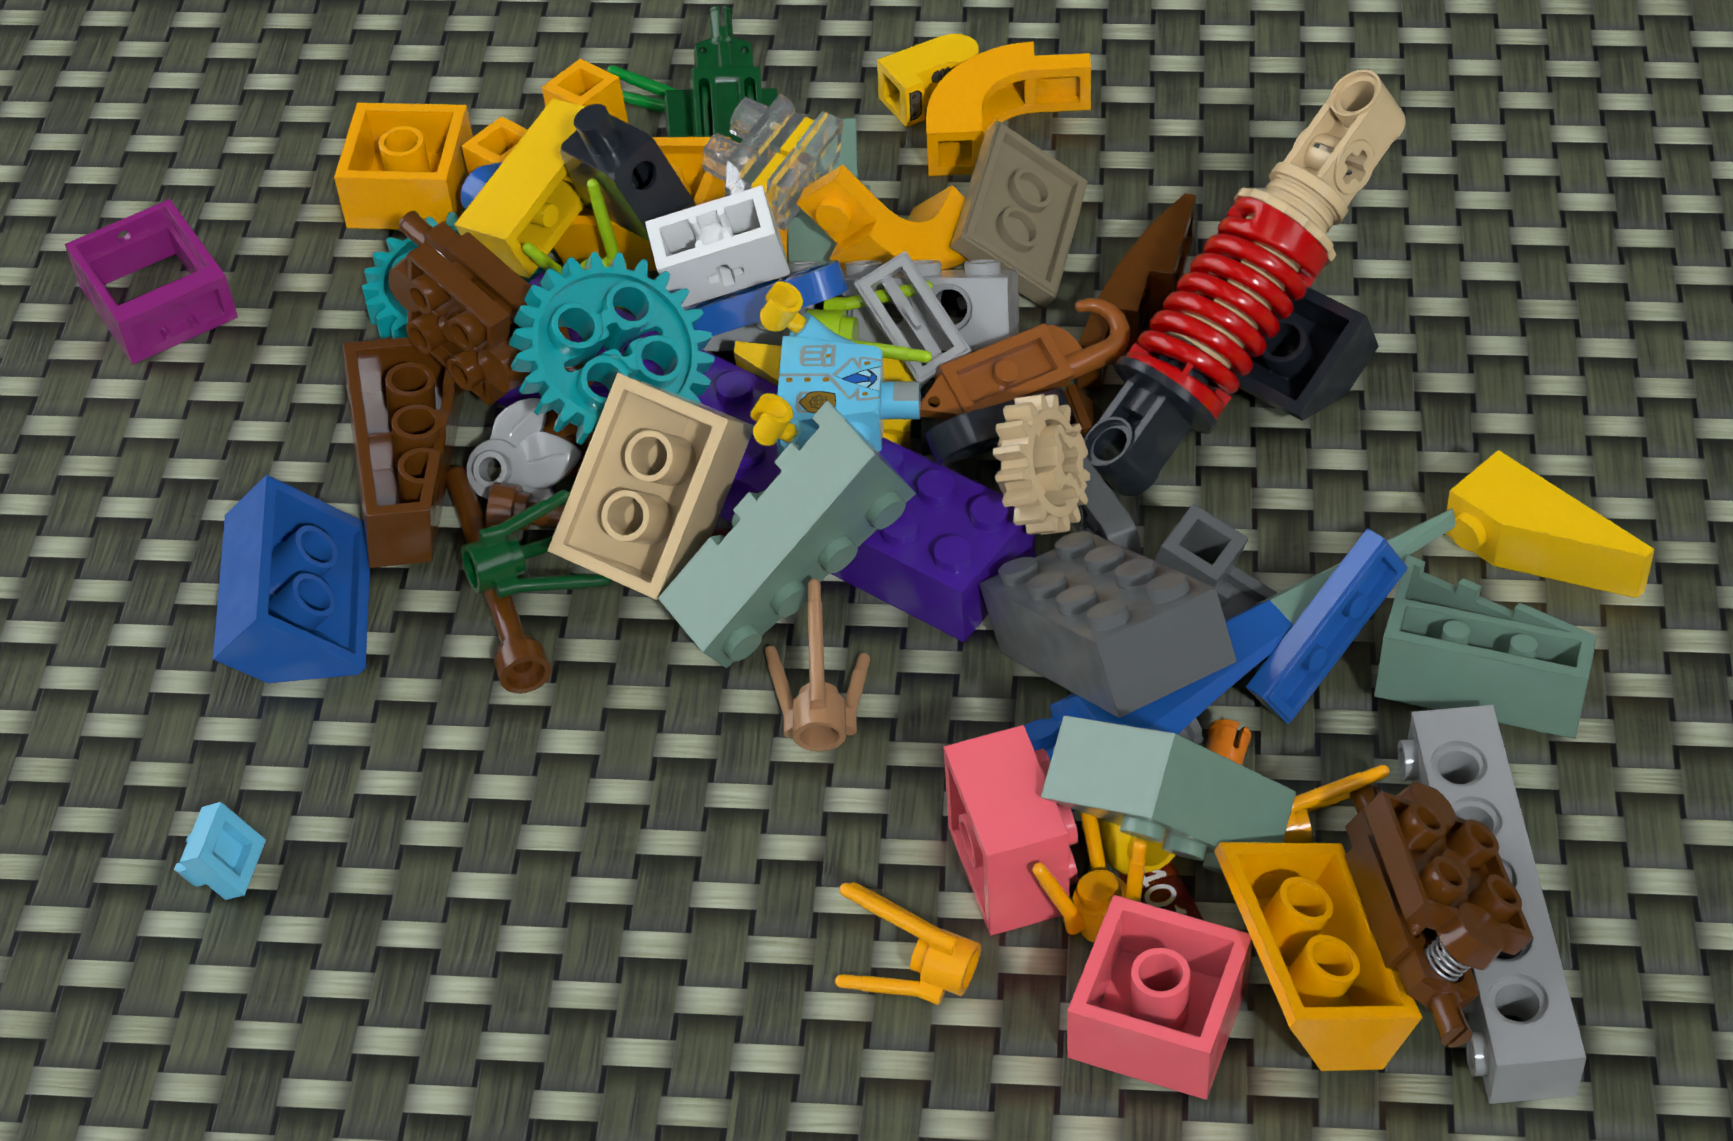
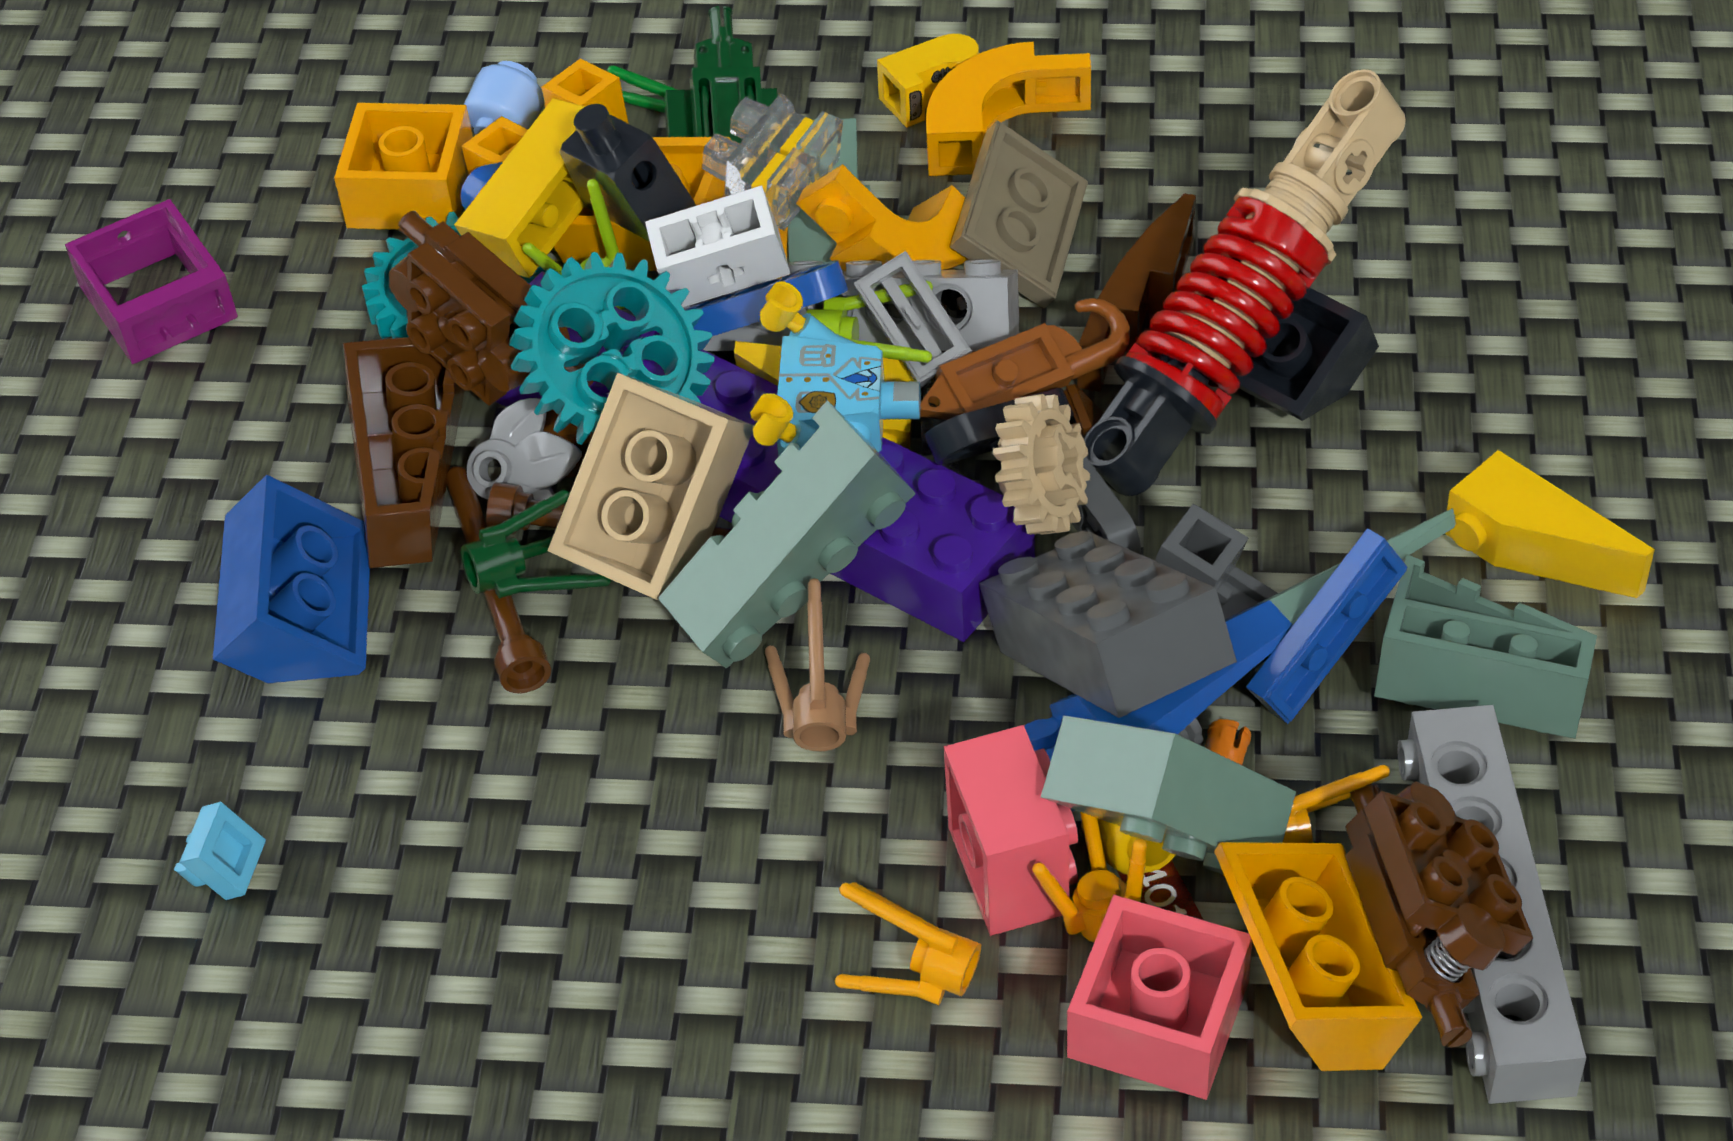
(504, 91): none -> light blue head

